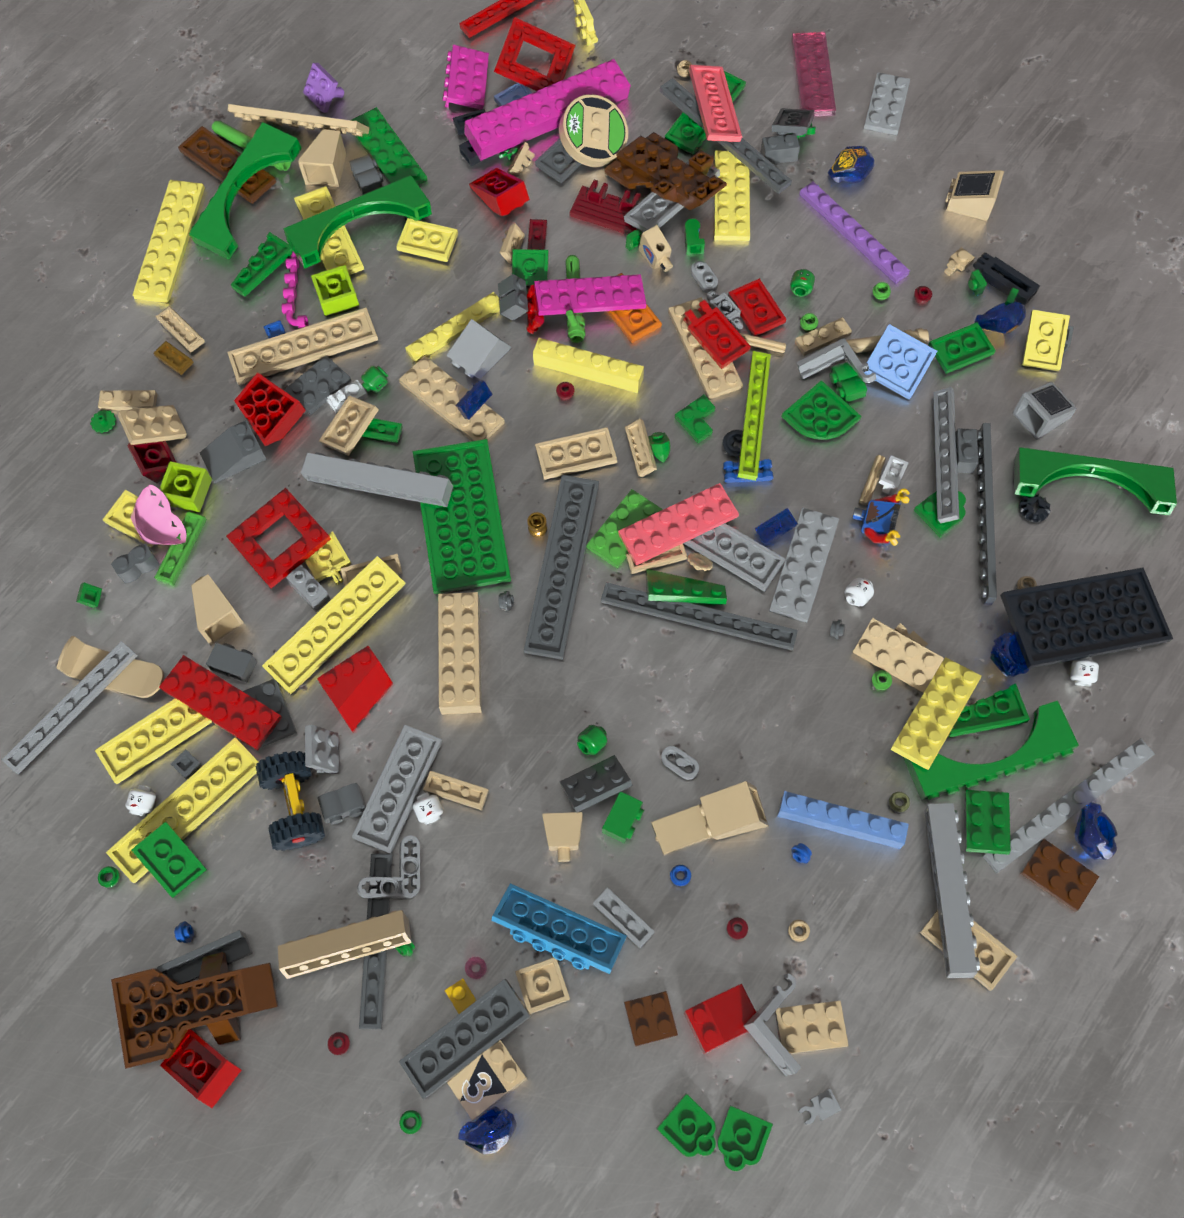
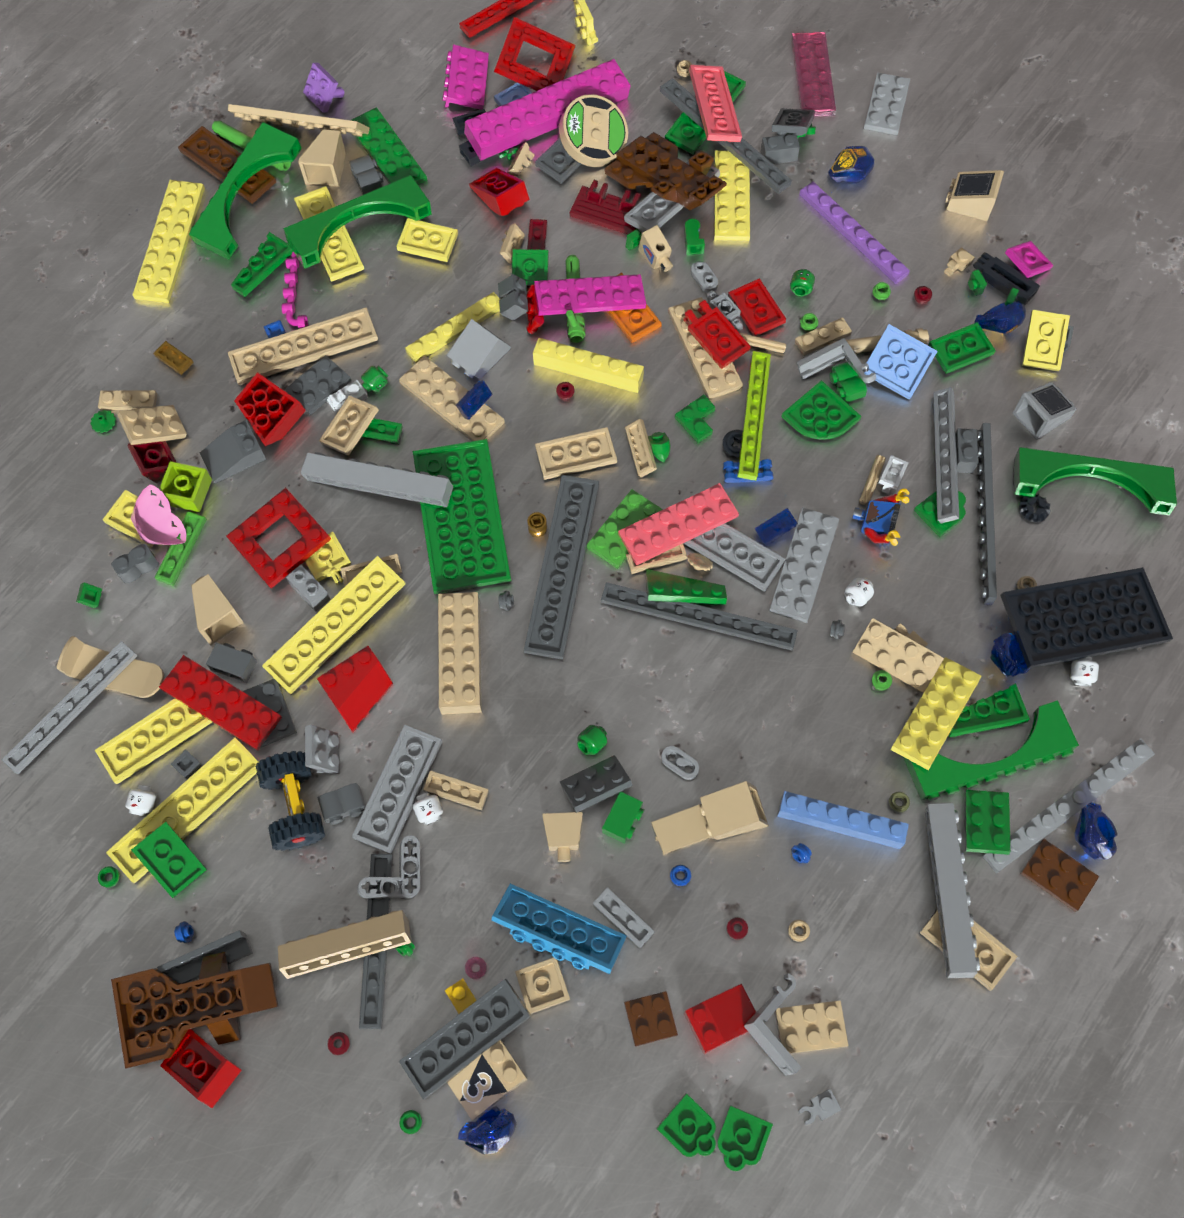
(180, 329): tan plate -> none
(335, 290): lime brick -> none
(1029, 259): none -> dark pink tile

